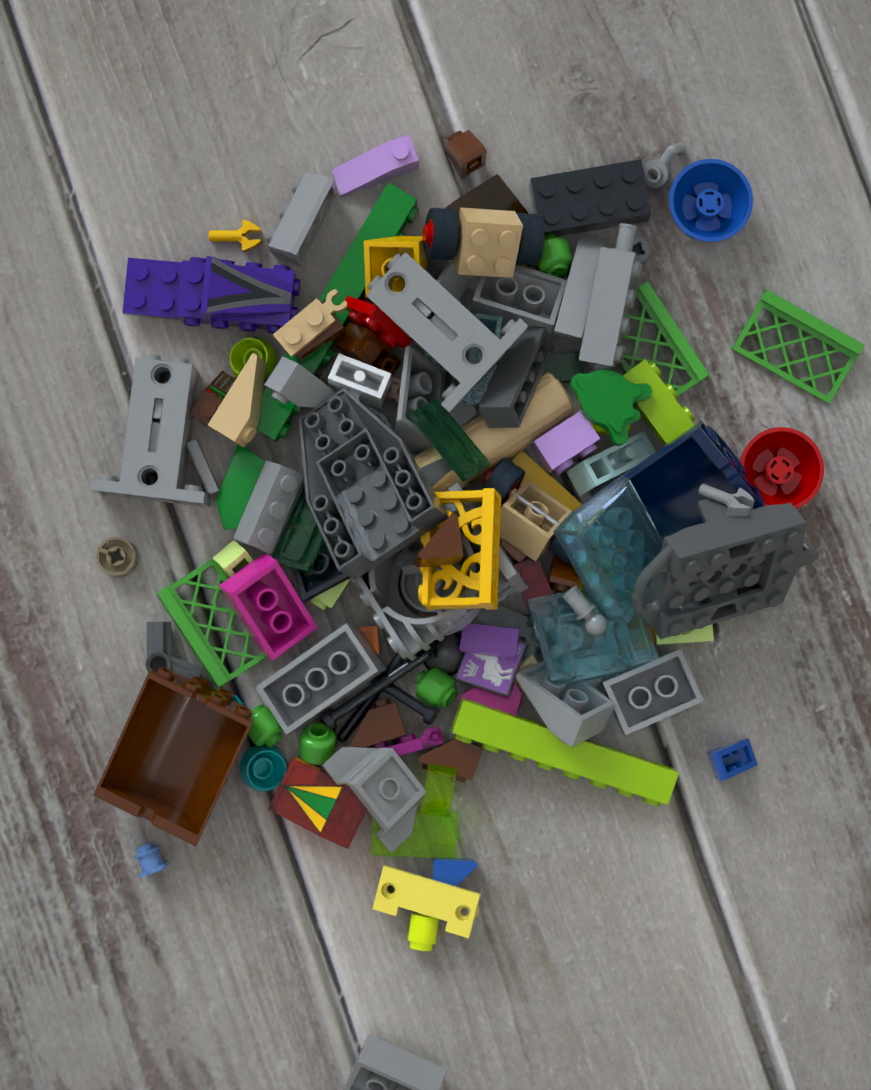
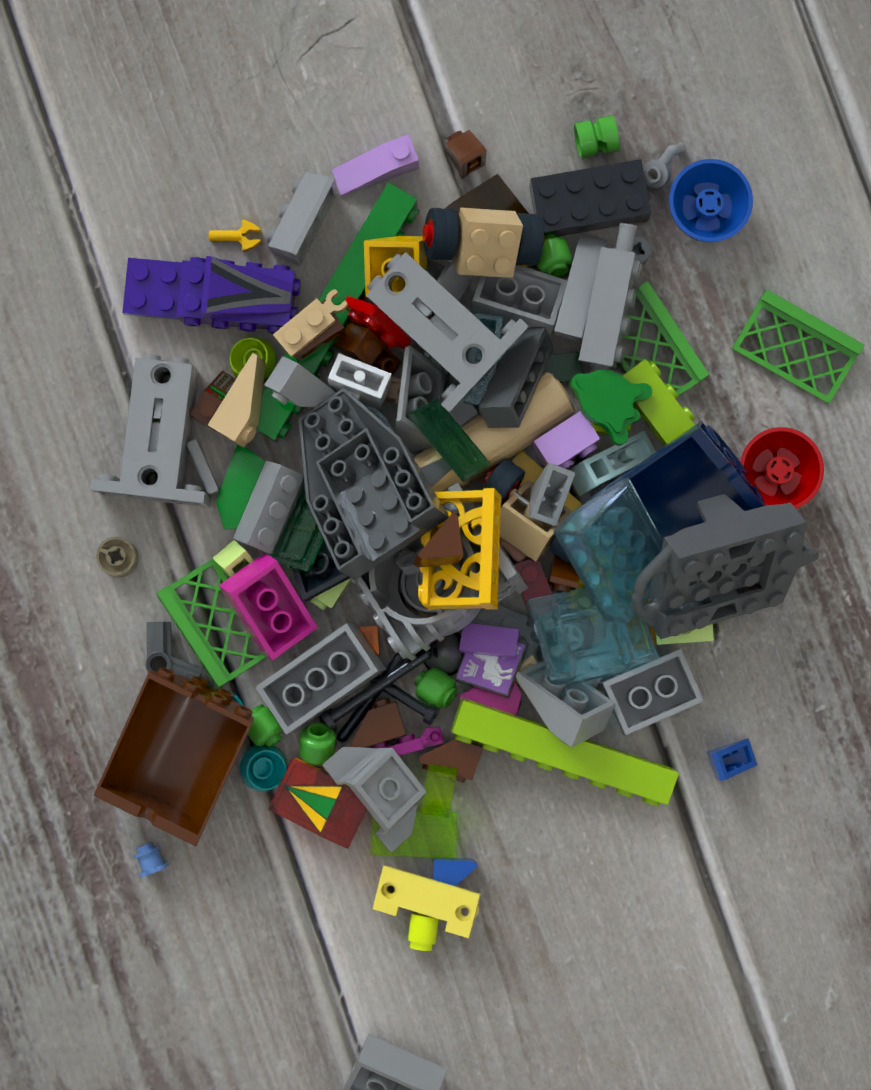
(550, 494): none -> light grey slope
(594, 622): light grey pin -> none
(596, 137): none -> bright green wheel
(738, 504): light grey bar -> none

